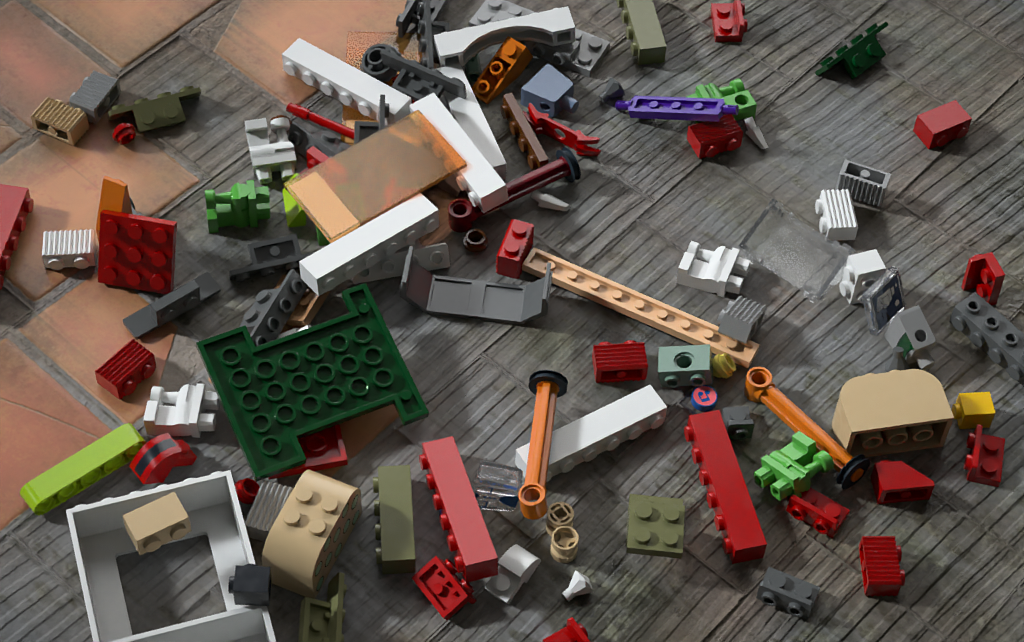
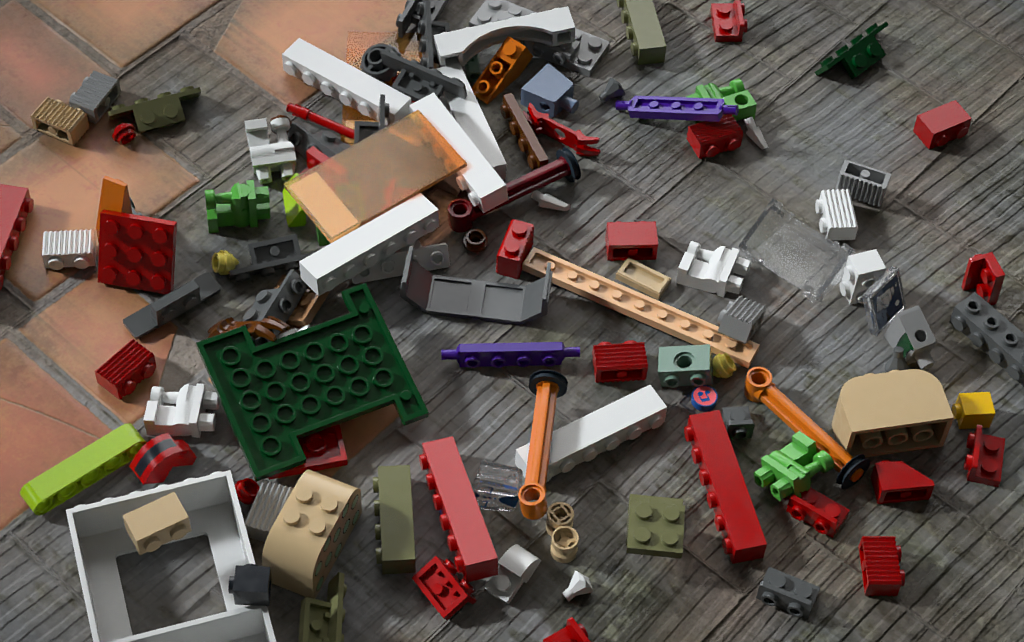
(223, 262): none -> light yellow plate
(256, 330): none -> reddish brown piece
(510, 354): none -> dark purple plate
(631, 240): none -> brick
(643, 278): none -> tan tile

